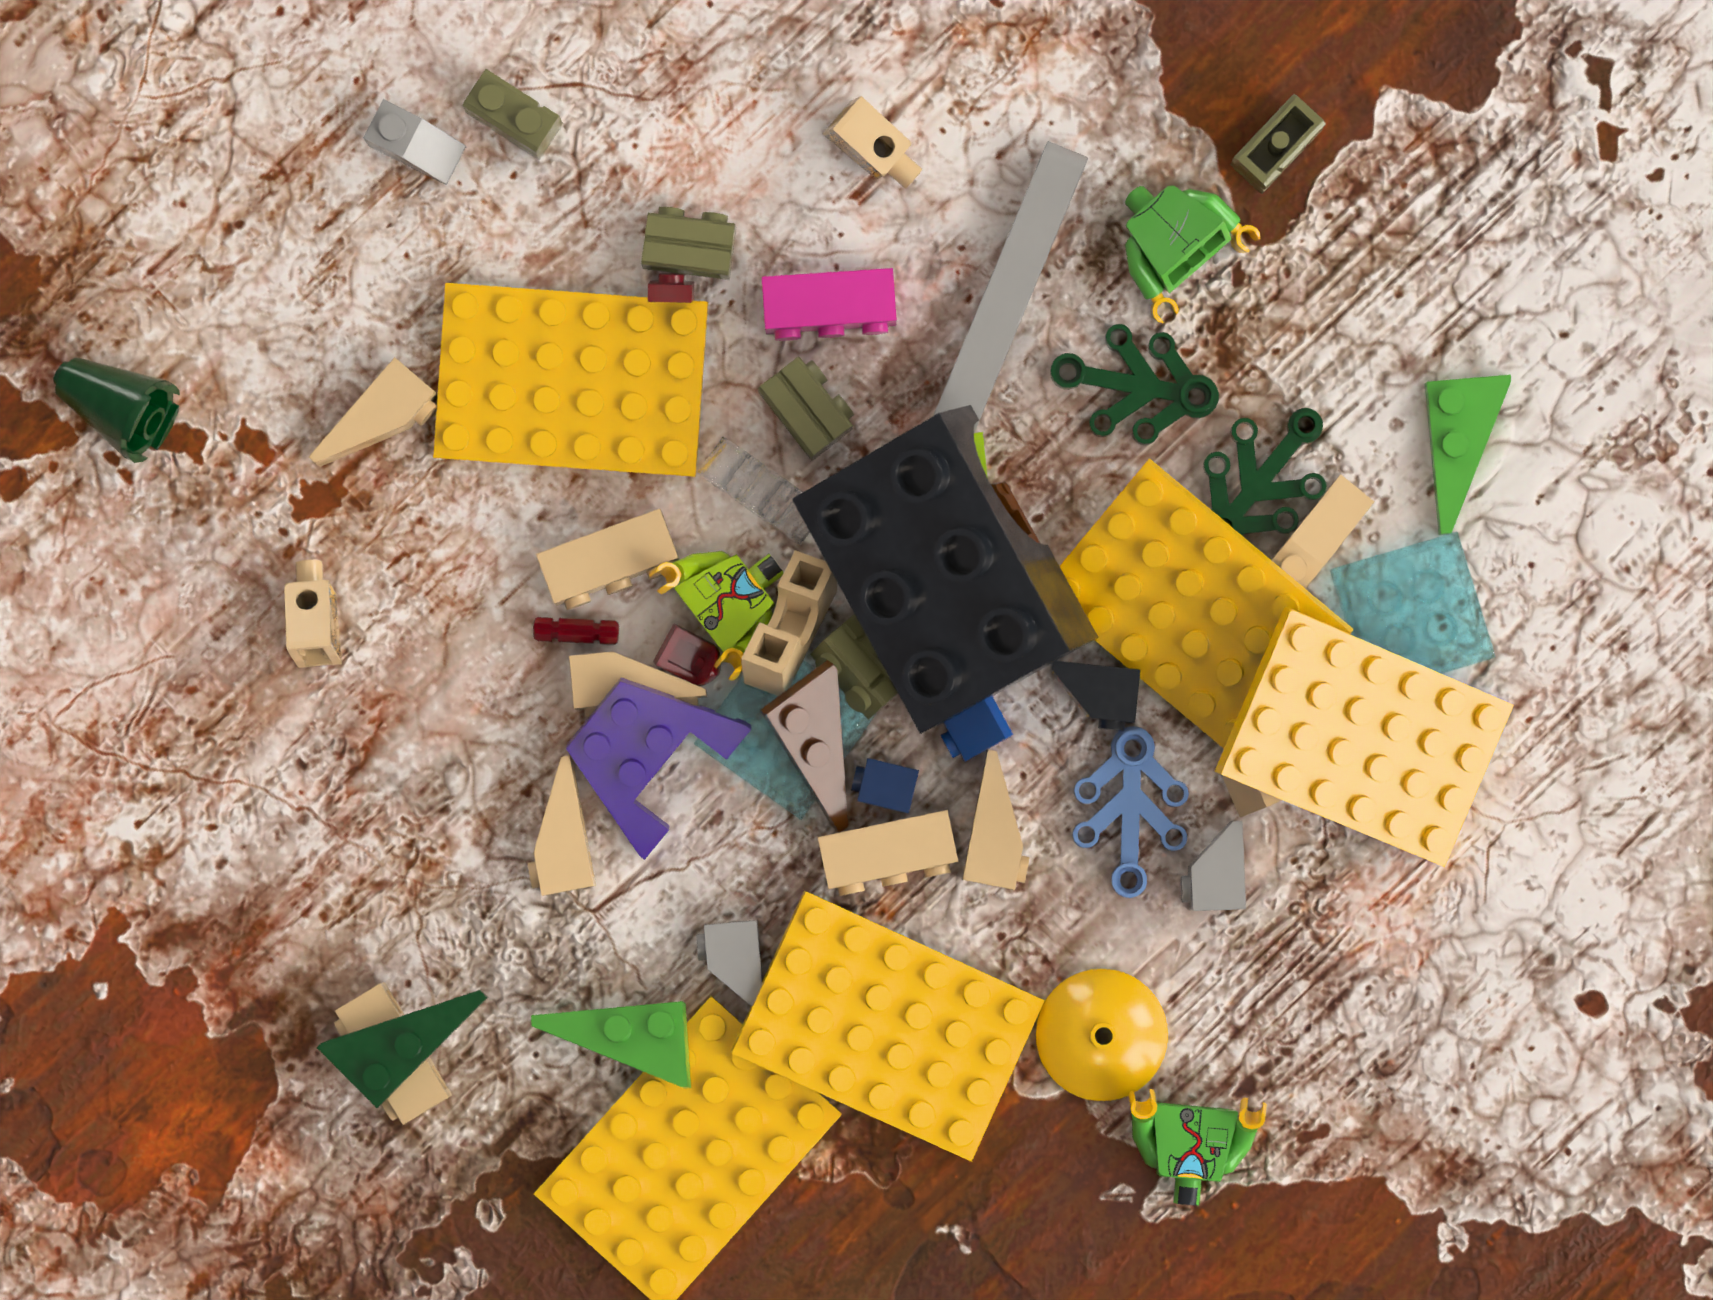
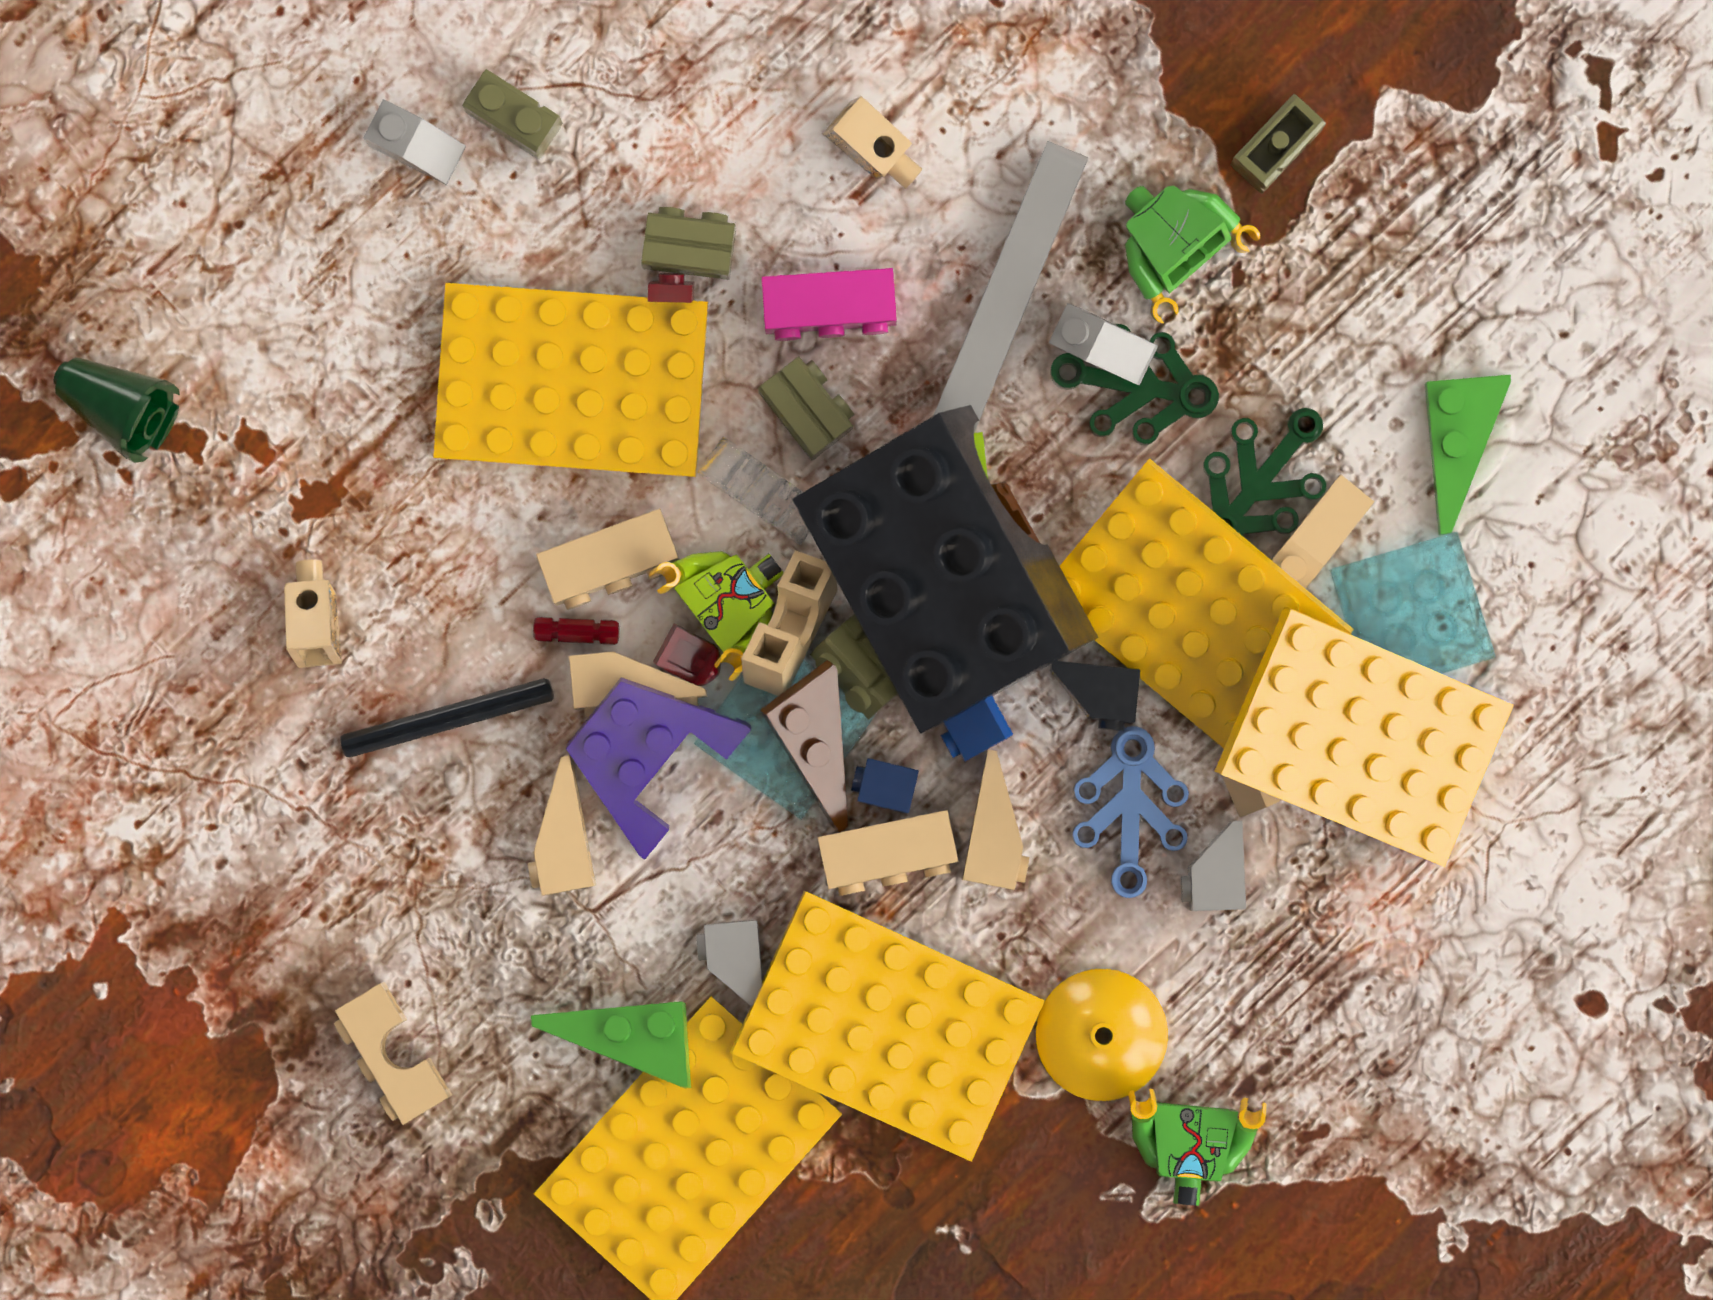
(385, 409): tan slope -> none
(388, 1053): dark green wing -> none
(446, 717): none -> black axle
(1103, 344): none -> slope

